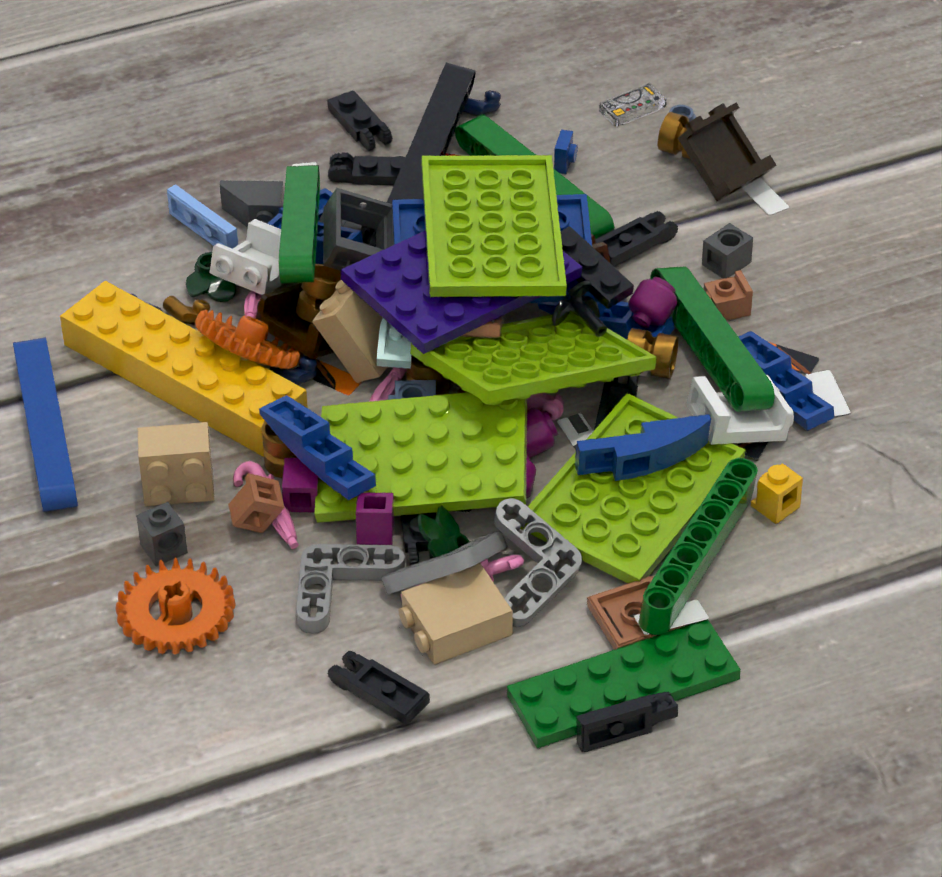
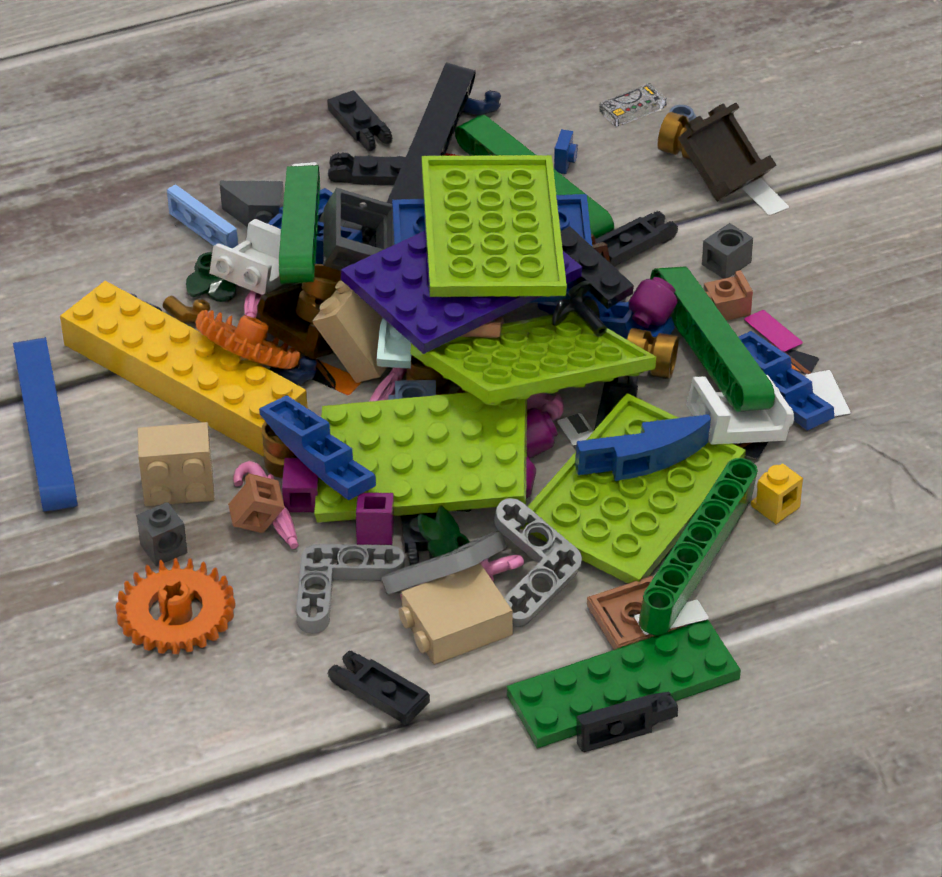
(773, 330): none -> dark pink sticker

